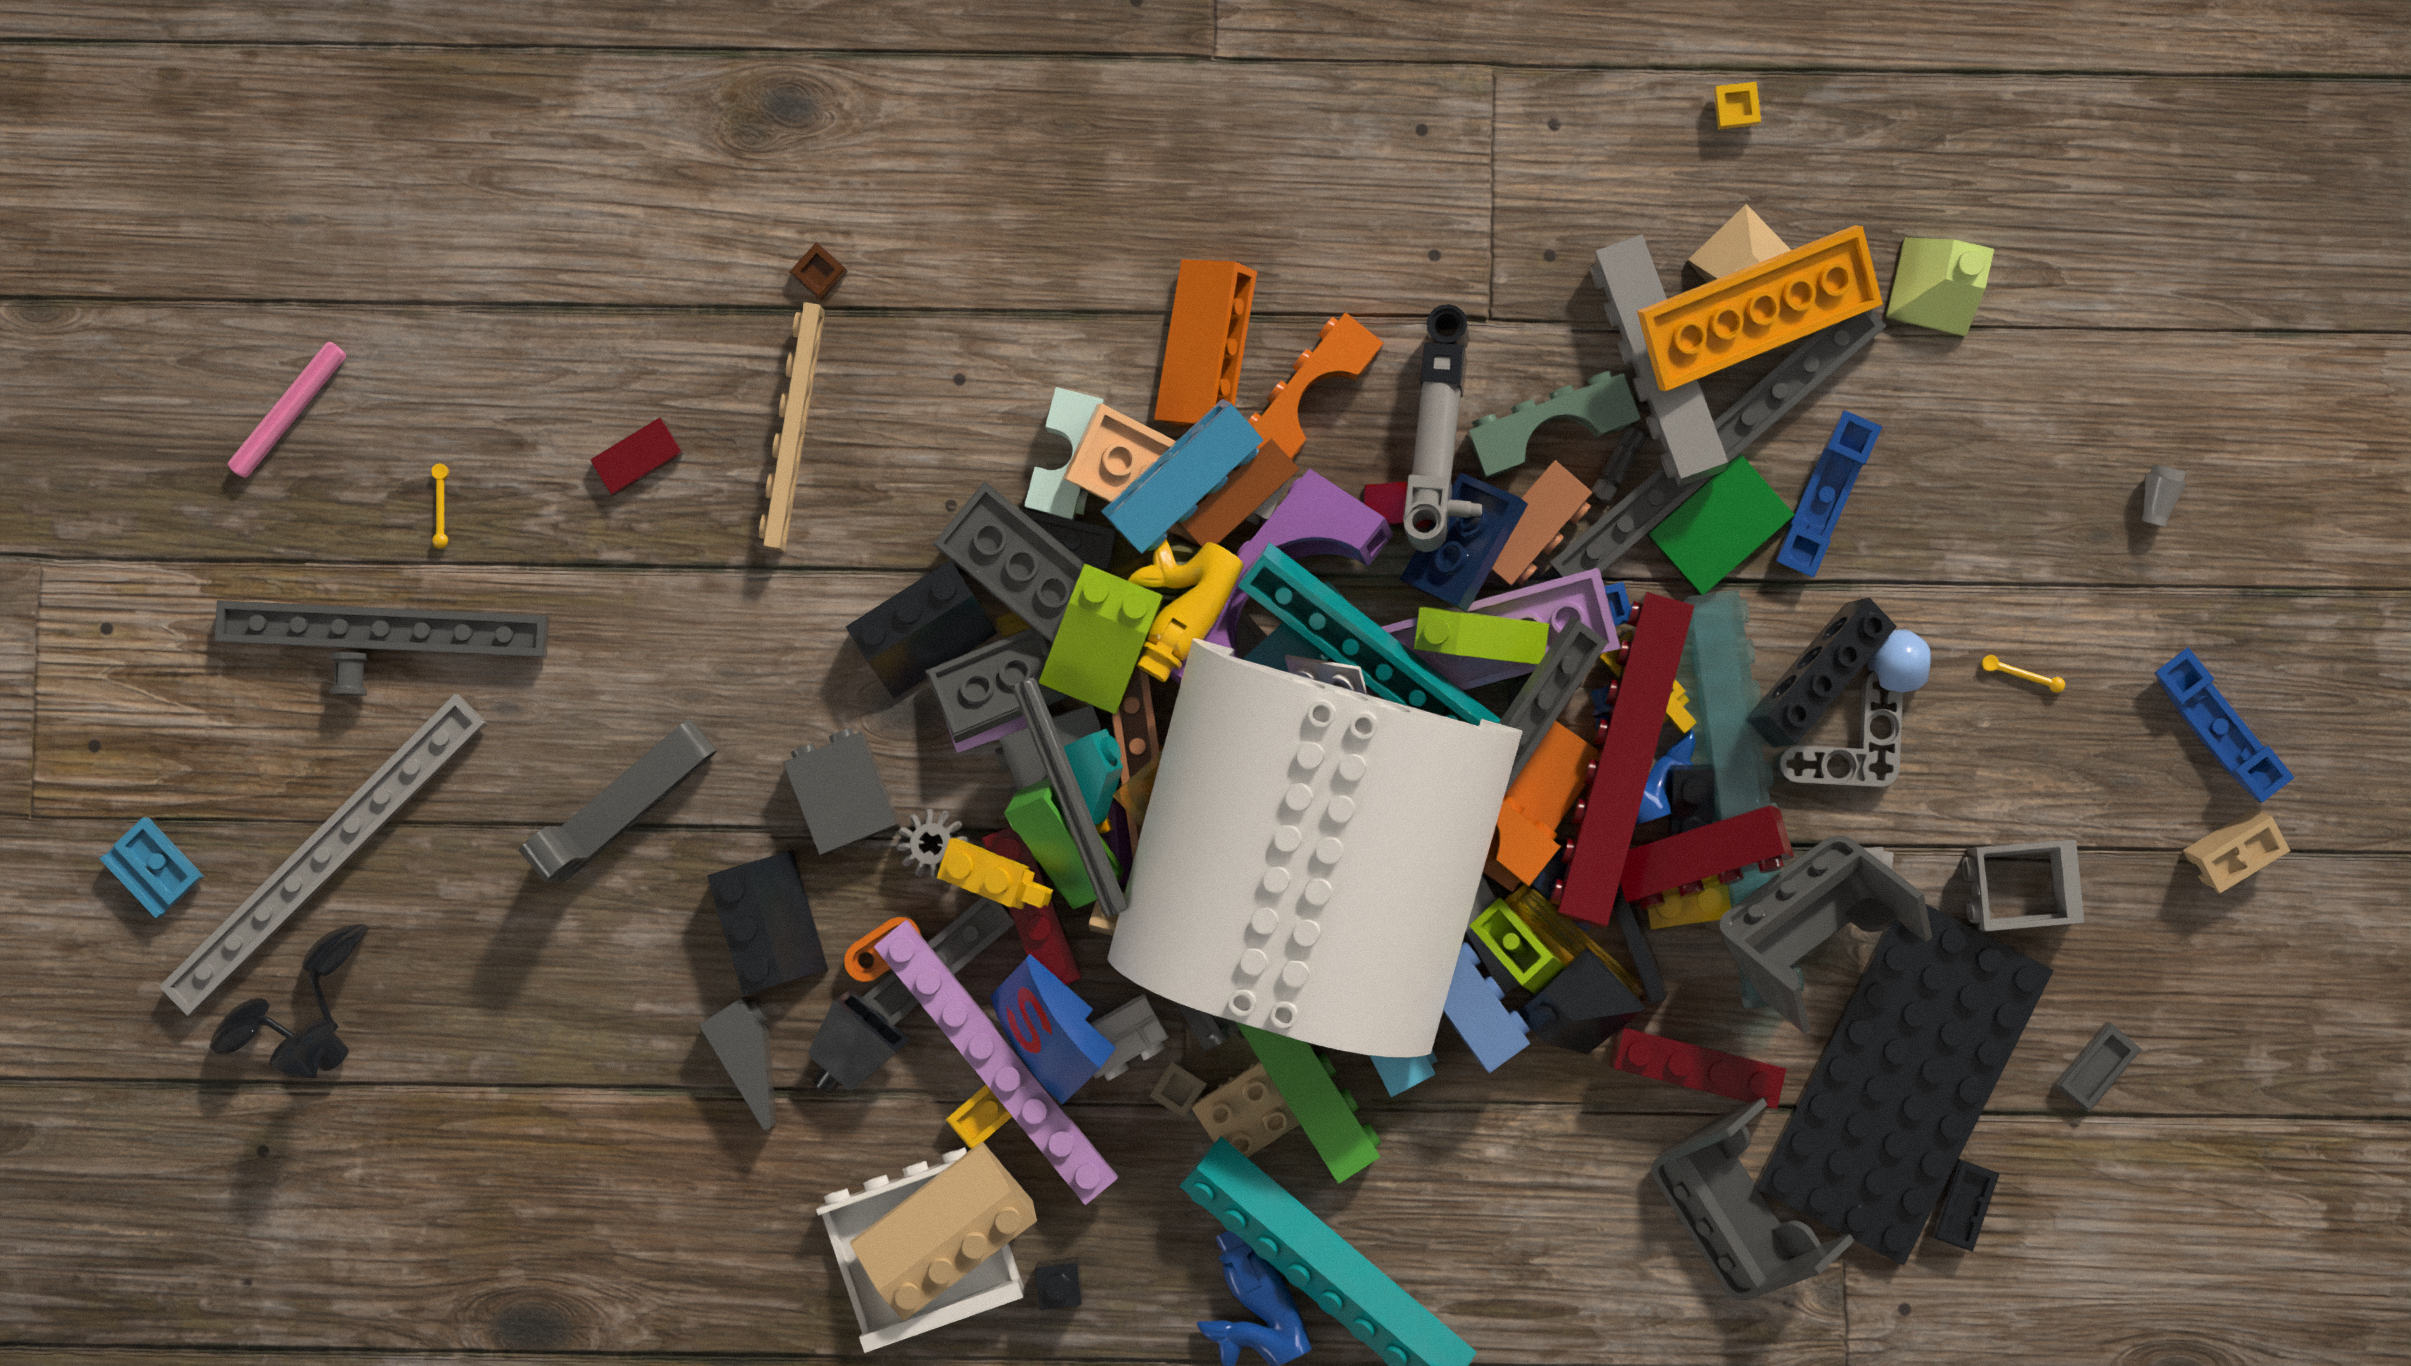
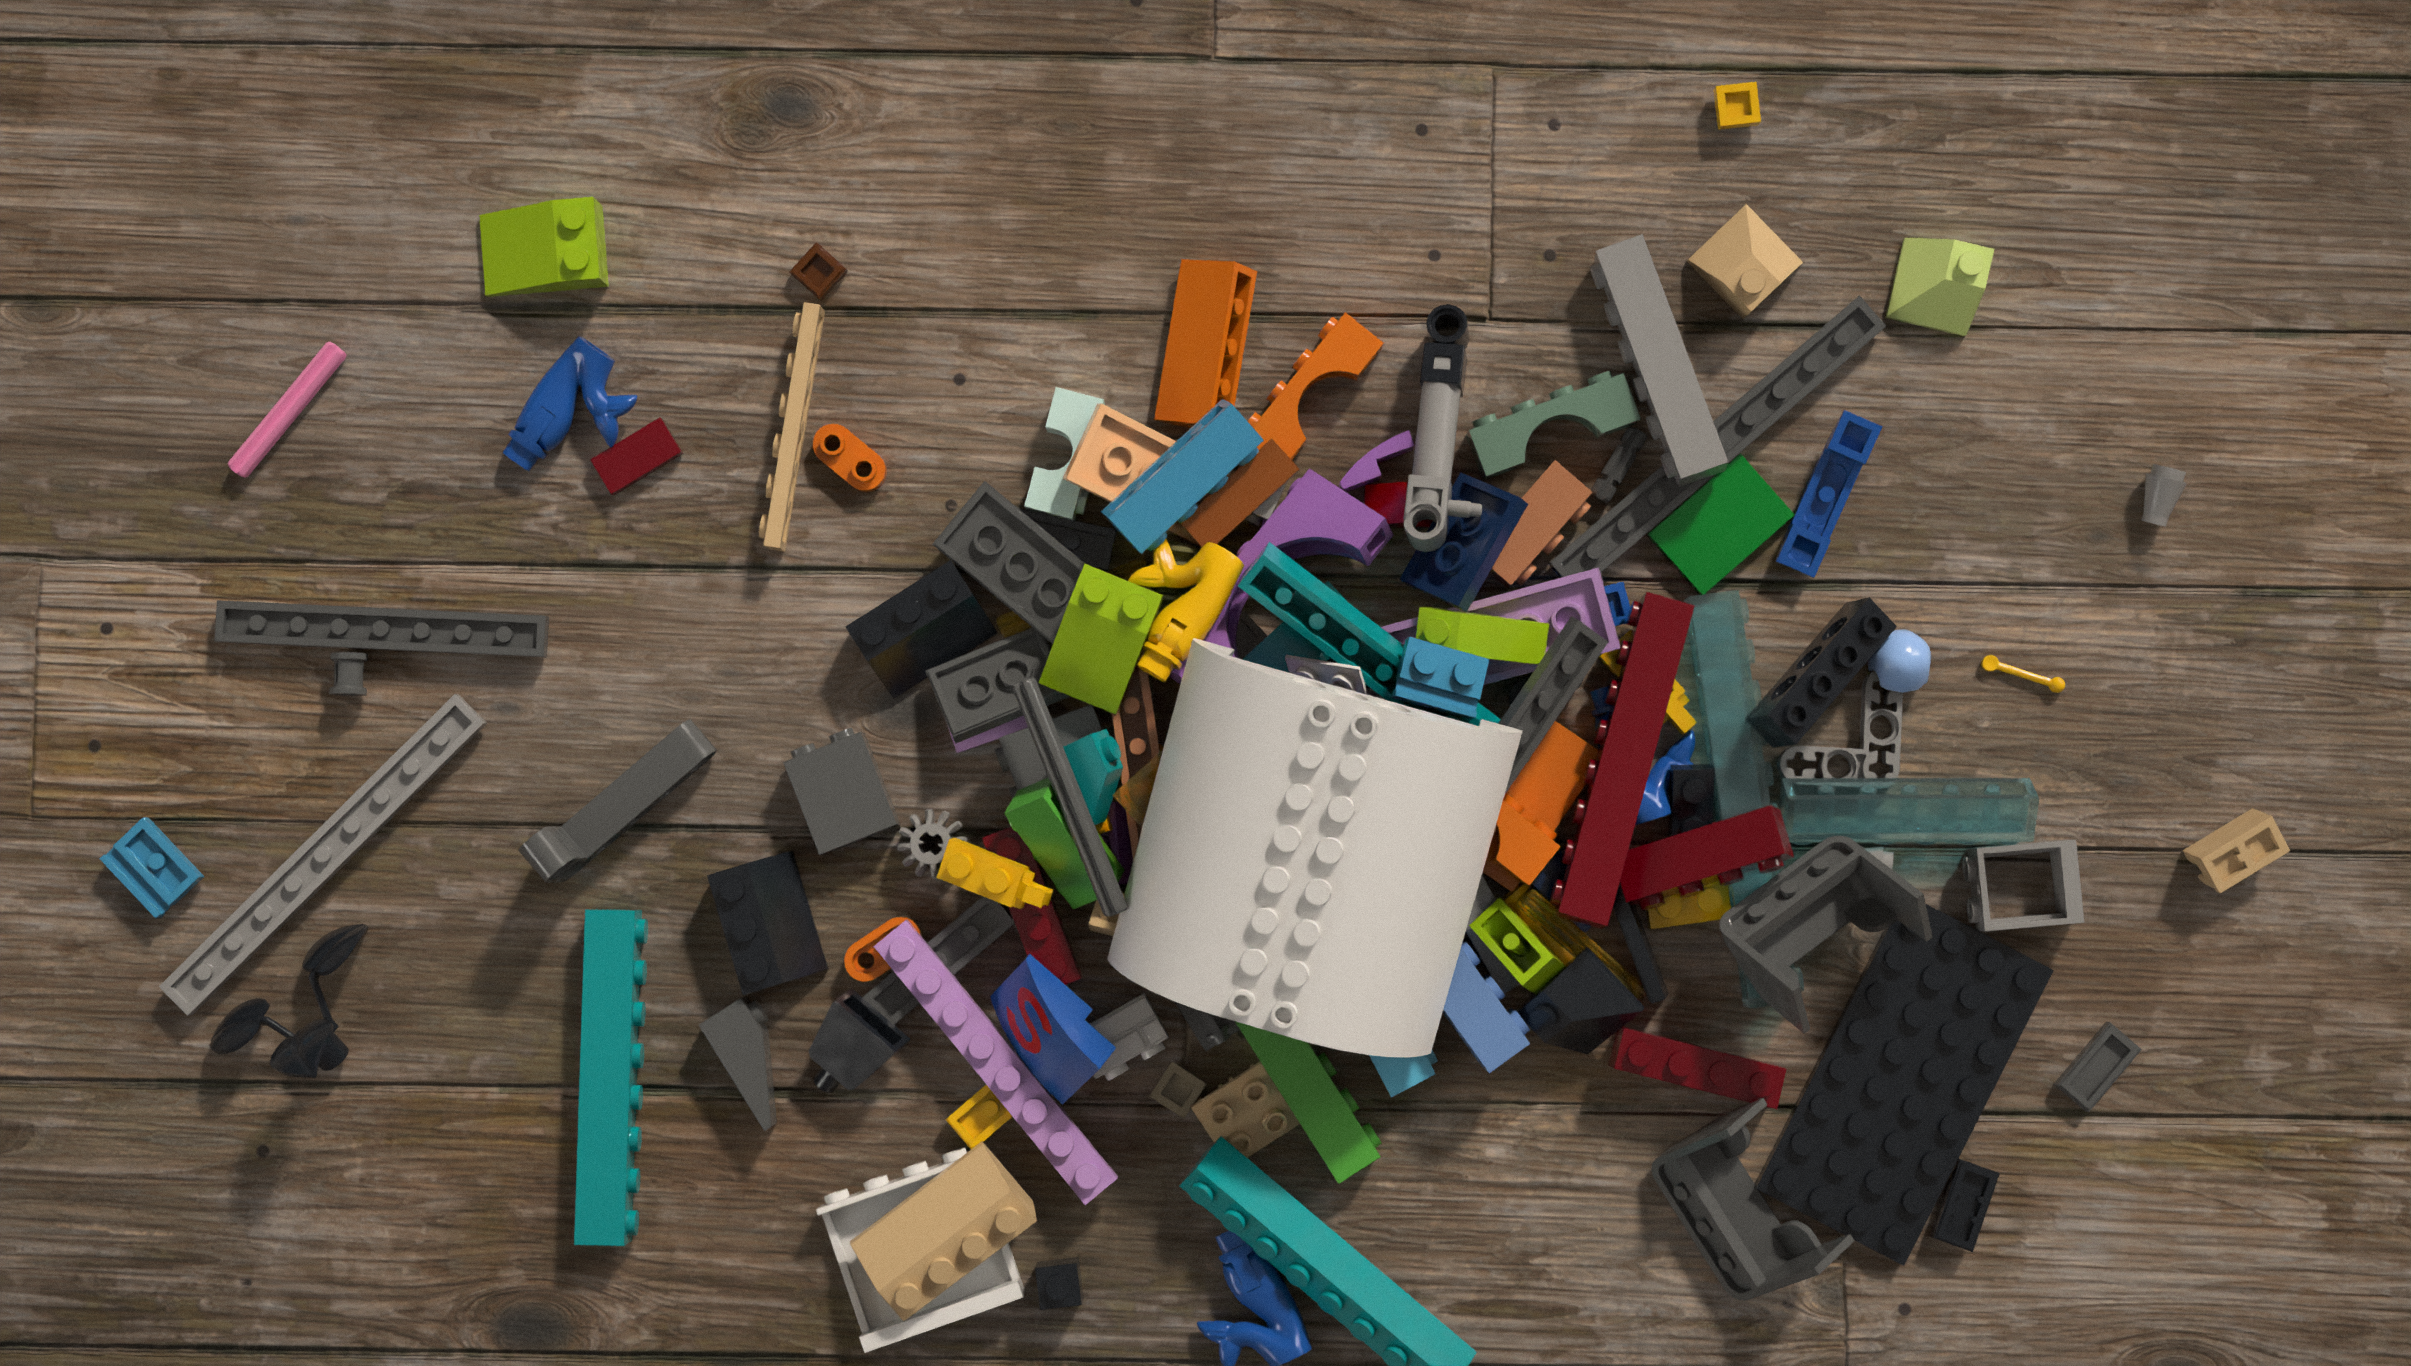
(440, 473): yellow hinge -> none
(544, 247): none -> lime slope
(553, 401): none -> blue piece
(609, 1077): none -> teal brick
(848, 457): none -> orange plate
(1366, 469): none -> medium lavender slope
(1440, 678): none -> dark azure plate
(1760, 307): light orange plate -> none
(1909, 810): none -> clear light blue brick
(2220, 727): blue slope -> none

